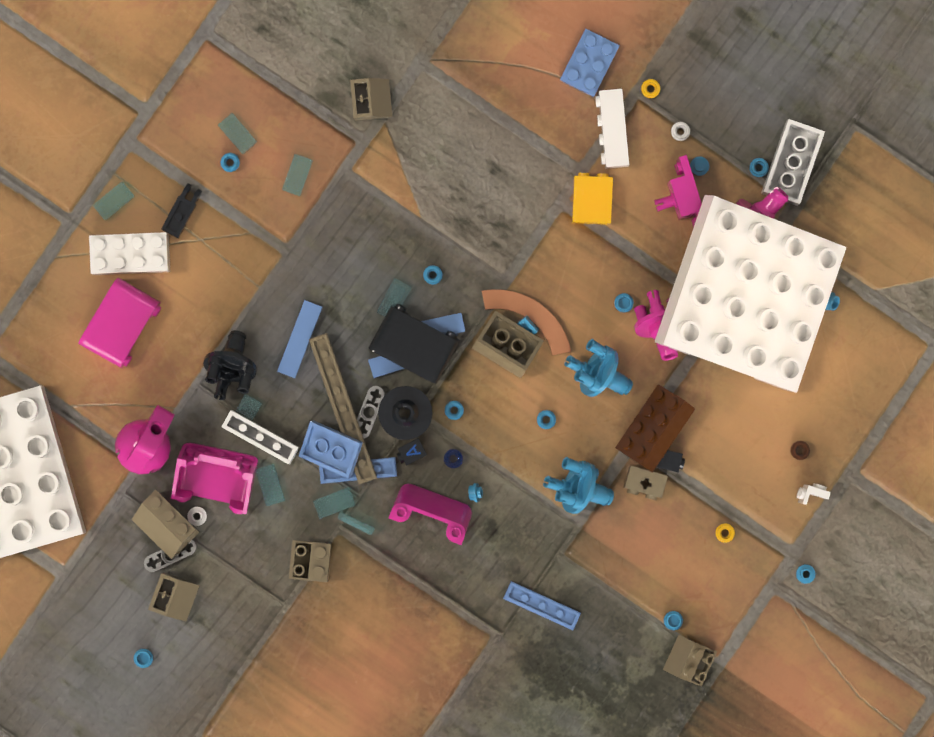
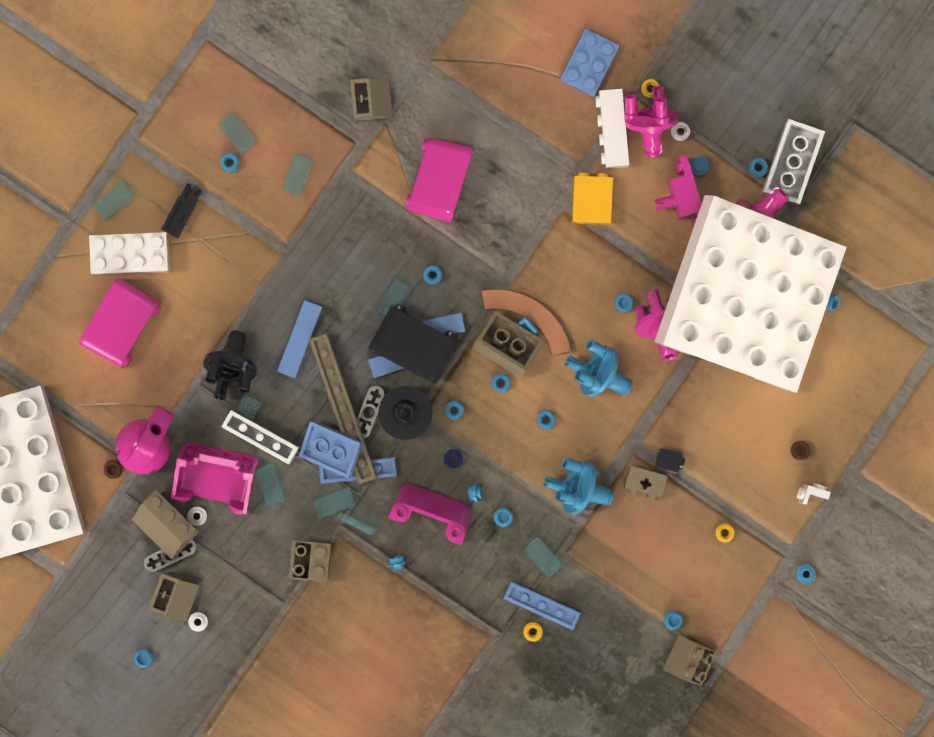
(108, 473): none -> reddish brown plate
(204, 621): none -> white plate
(397, 562): none -> dark azure plate
(411, 452): black brick -> none
(439, 179): none -> dark pink windscreen
(503, 517): none -> dark azure plate
(507, 383): none -> dark azure plate
(537, 636): none -> yellow plate
(542, 557): none -> clear light blue tile
(650, 121): none -> dark pink piece
(655, 428): reddish brown brick -> none

